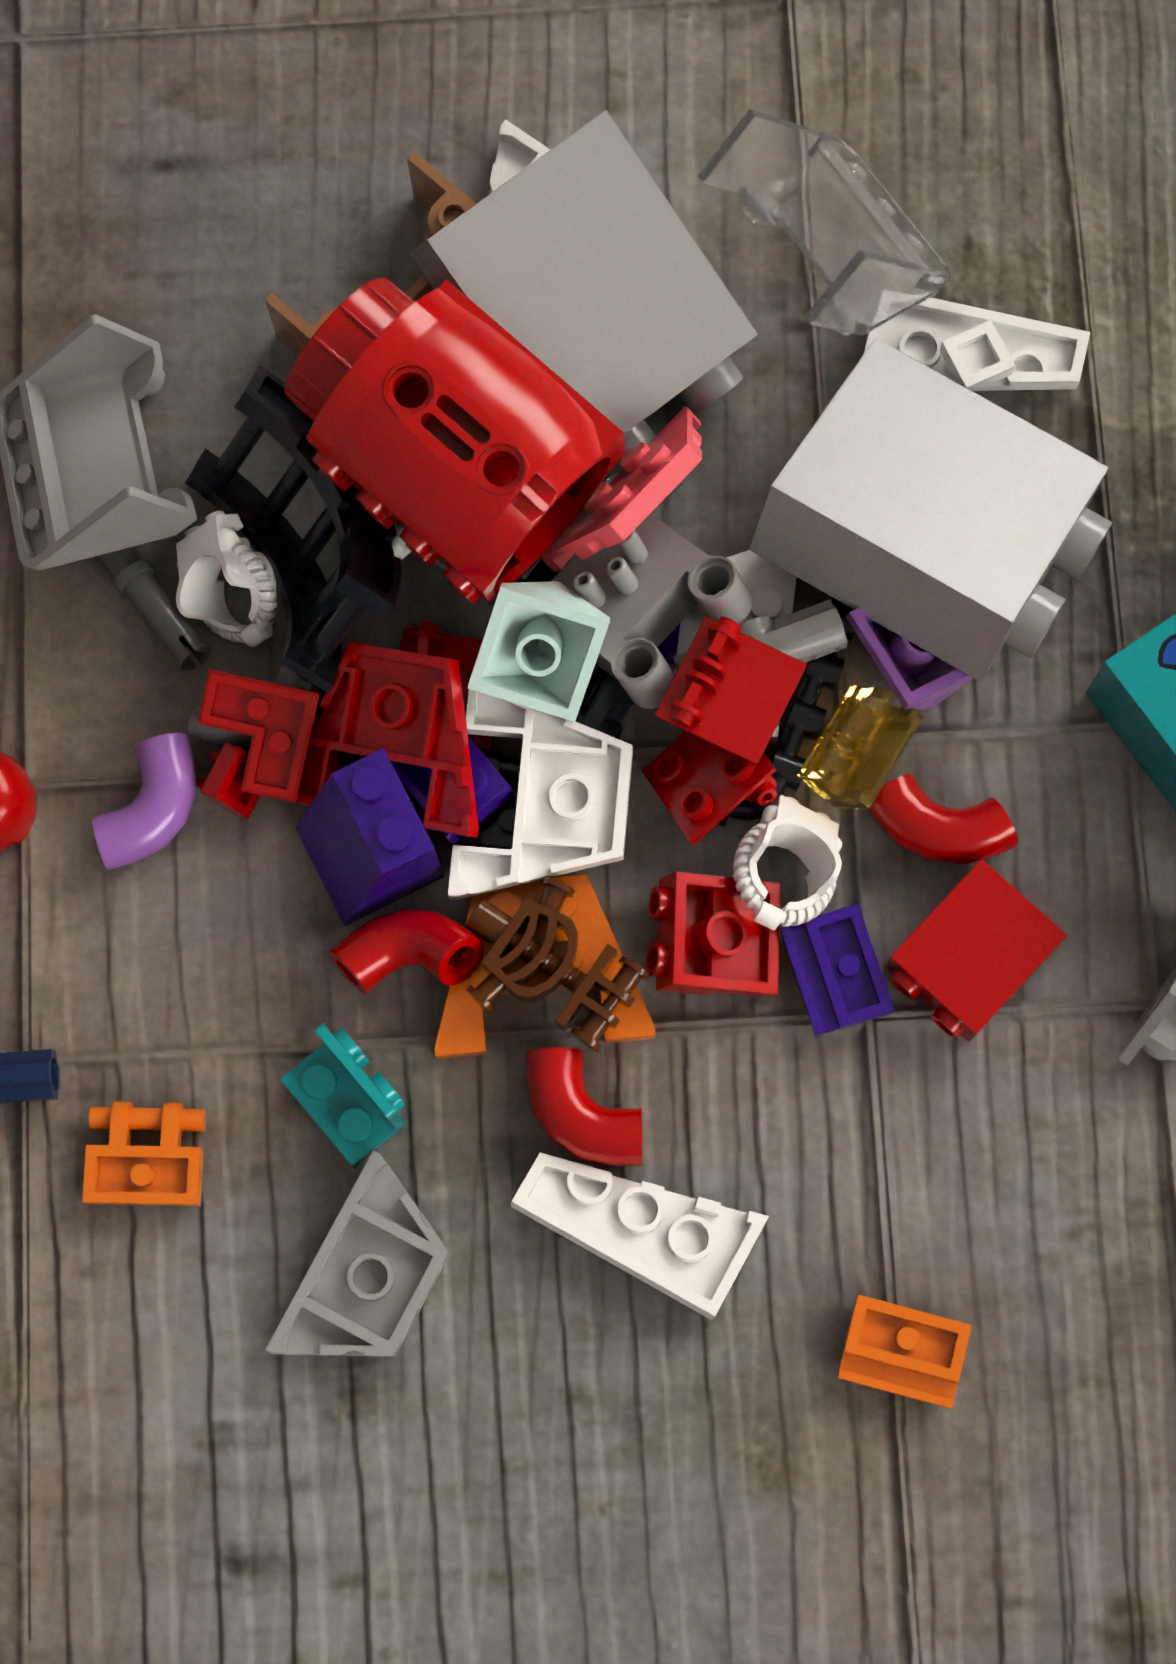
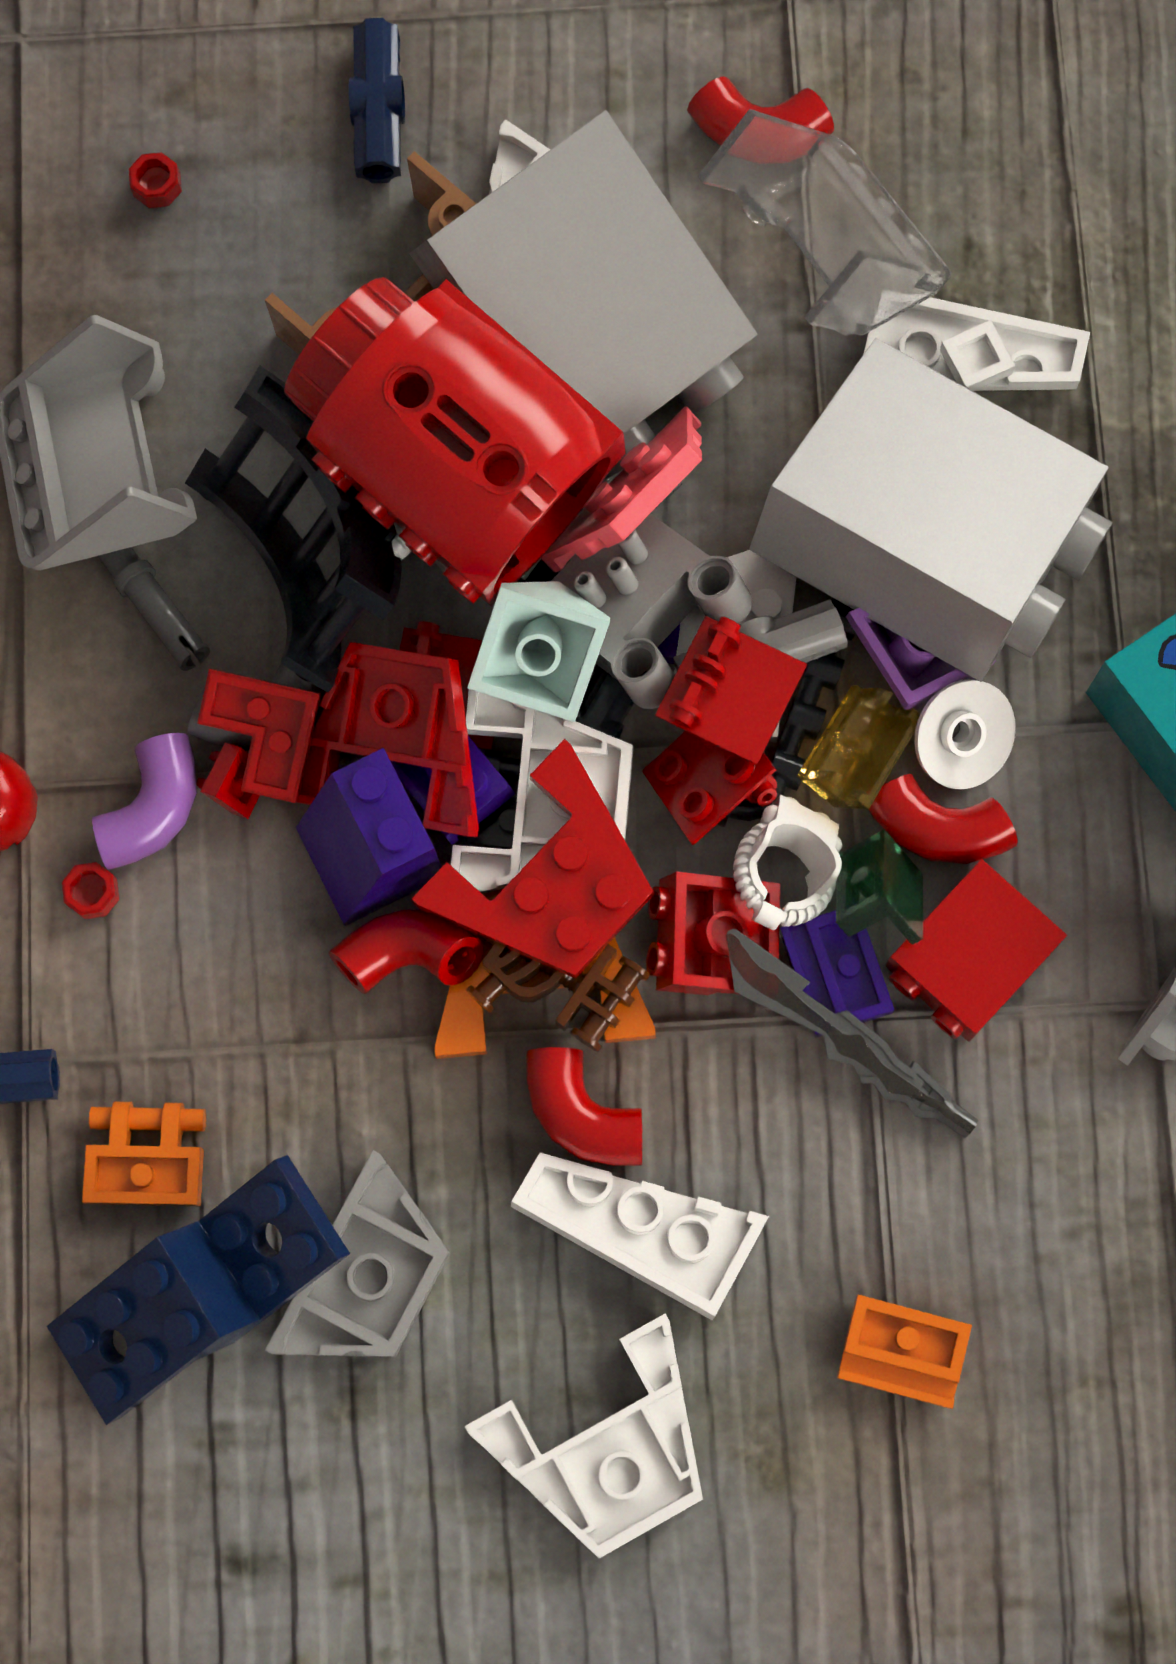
(90, 890): none -> red tile
(155, 180): none -> red tile
(197, 1289): none -> dark blue bracket
(202, 596): white piece -> none
(342, 1099): teal bracket -> none
(377, 100): none -> dark blue piece
(568, 894): none -> red wing
(622, 1470): none -> white wing
(721, 107): none -> red cylinder
(846, 1038): none -> dark grey sword
(879, 883): none -> clear green panel
(983, 736): none -> white dish

